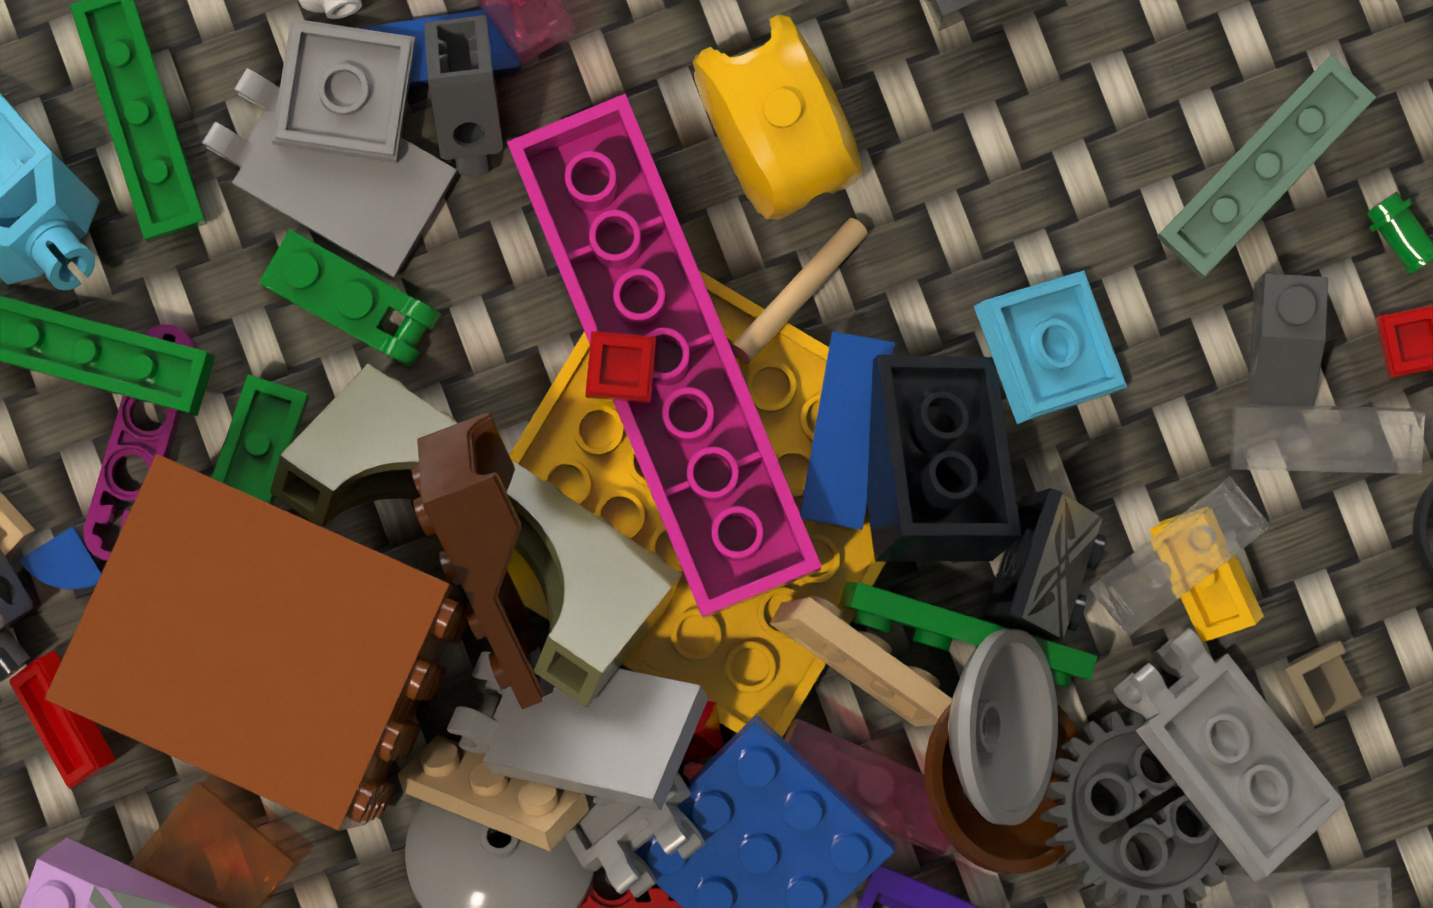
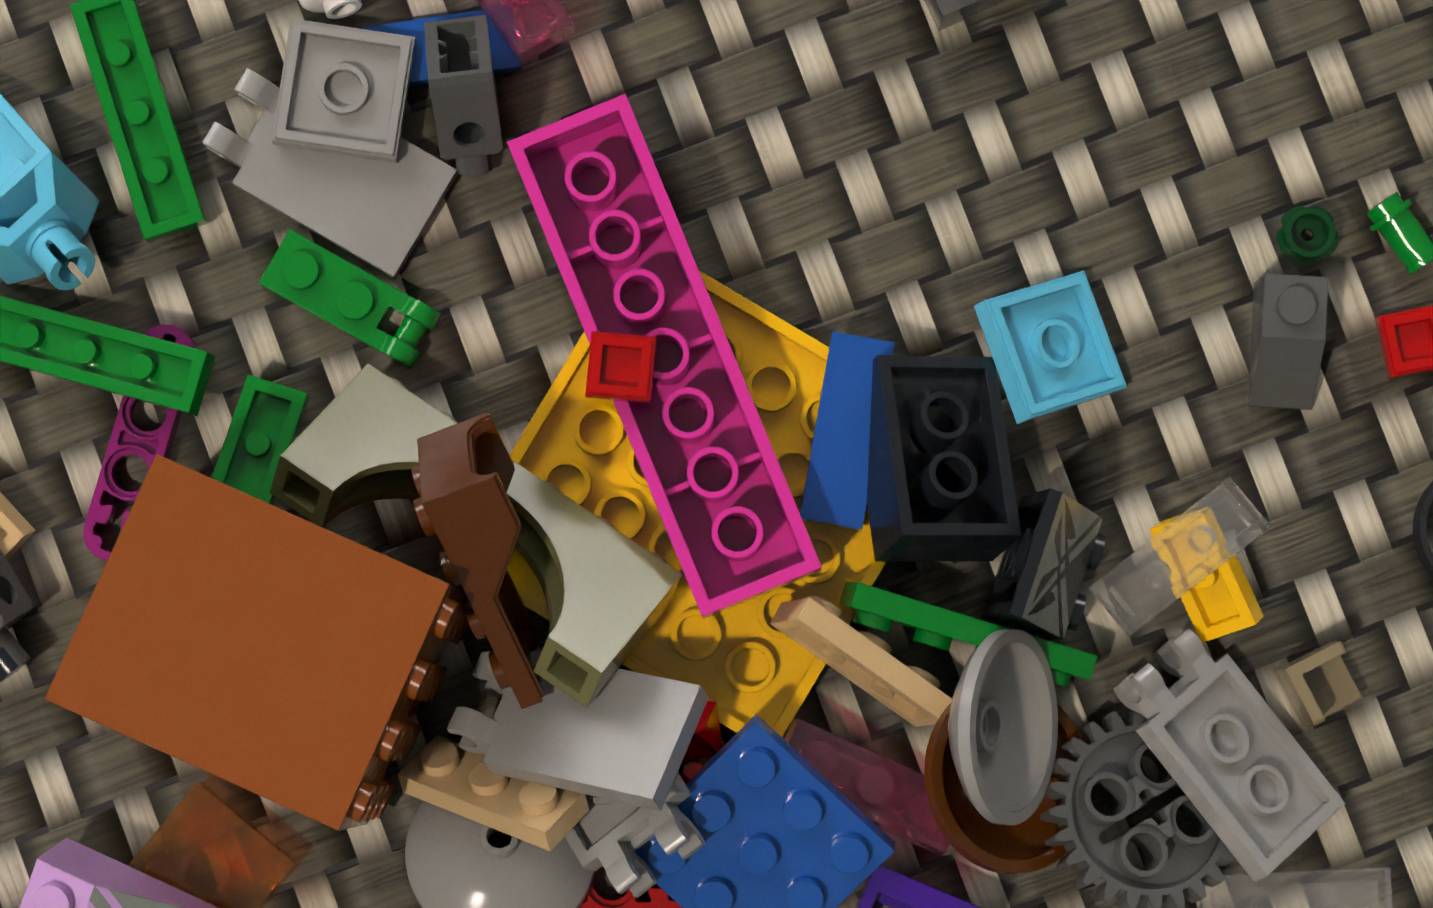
(64, 562): blue tile -> none
(69, 738): red tile -> none
(778, 121): yellow animal -> none
(799, 290): tan bar -> none
(1266, 167): sand green plate -> none
(1313, 219): none -> dark green plate
(1327, 438): clear tile -> none

